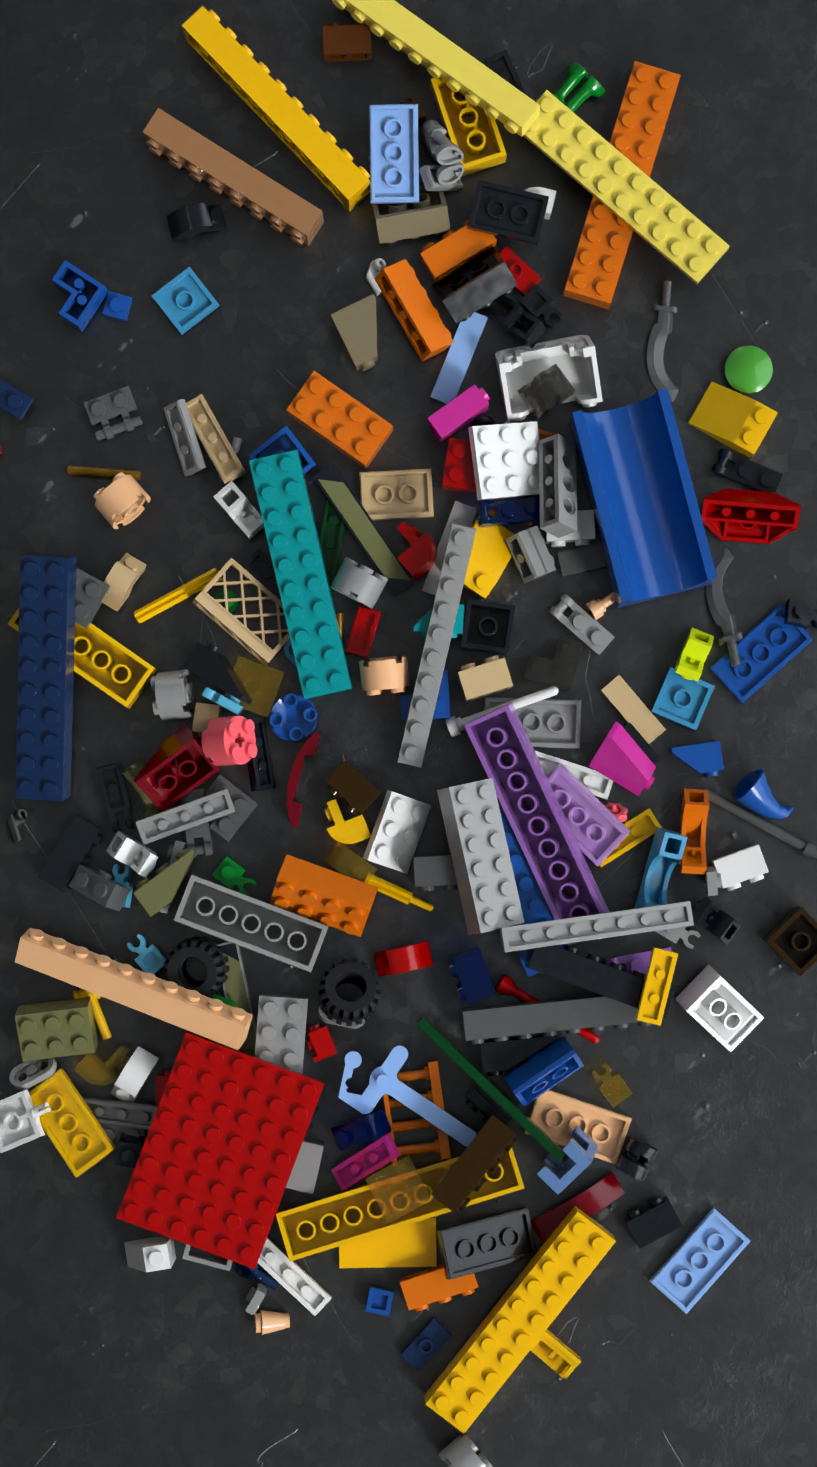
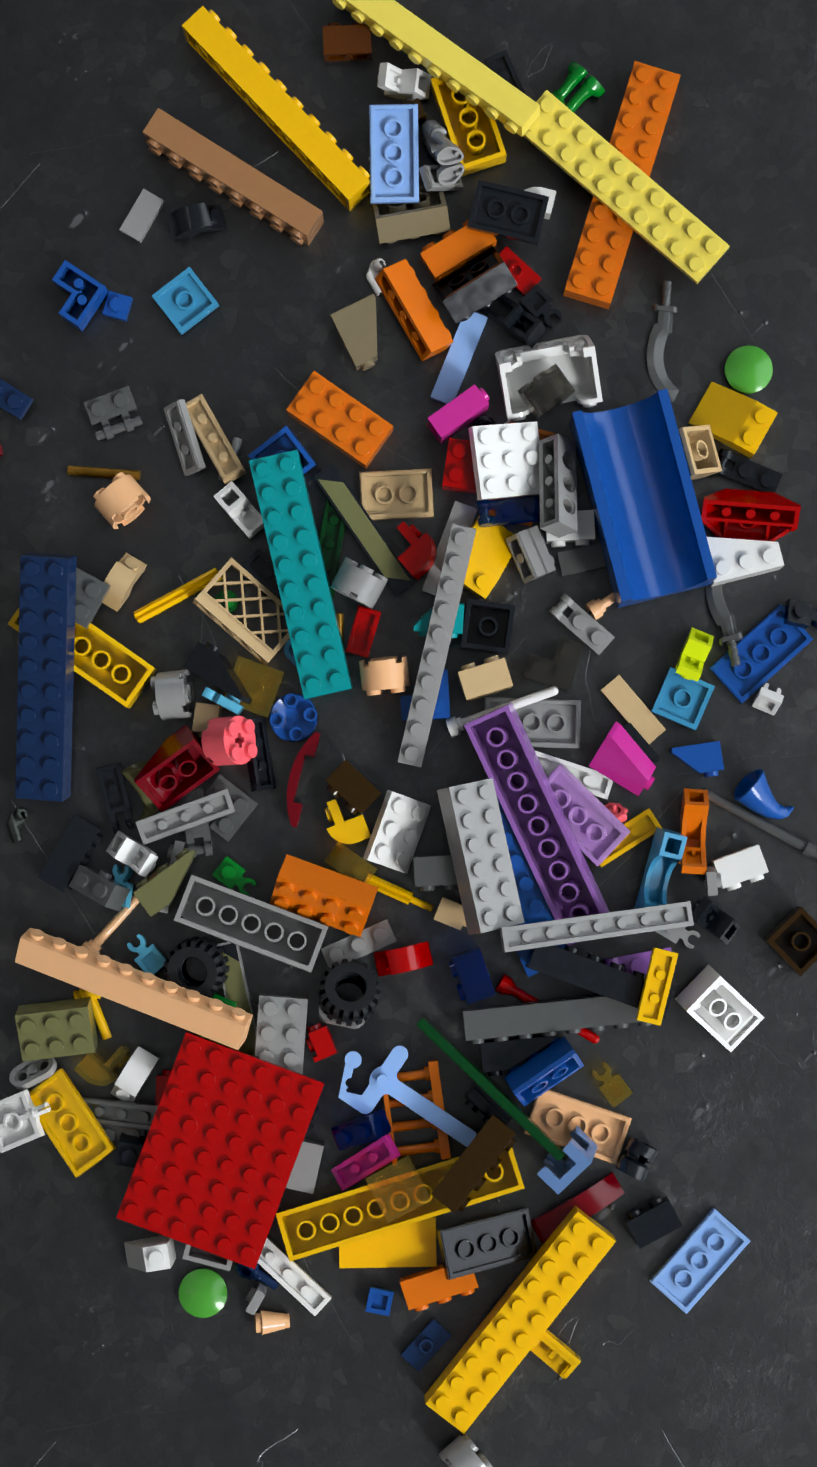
(95, 944): none -> light nougat piece
(142, 215): none -> light grey tile
(203, 1293): none -> bright green dish
(355, 947): none -> light grey plate
(403, 83): none -> white brick
(450, 913): none -> tan brick
(700, 451): none -> tan slope
(743, 558): none -> white wedge
(768, 700): none -> white tile

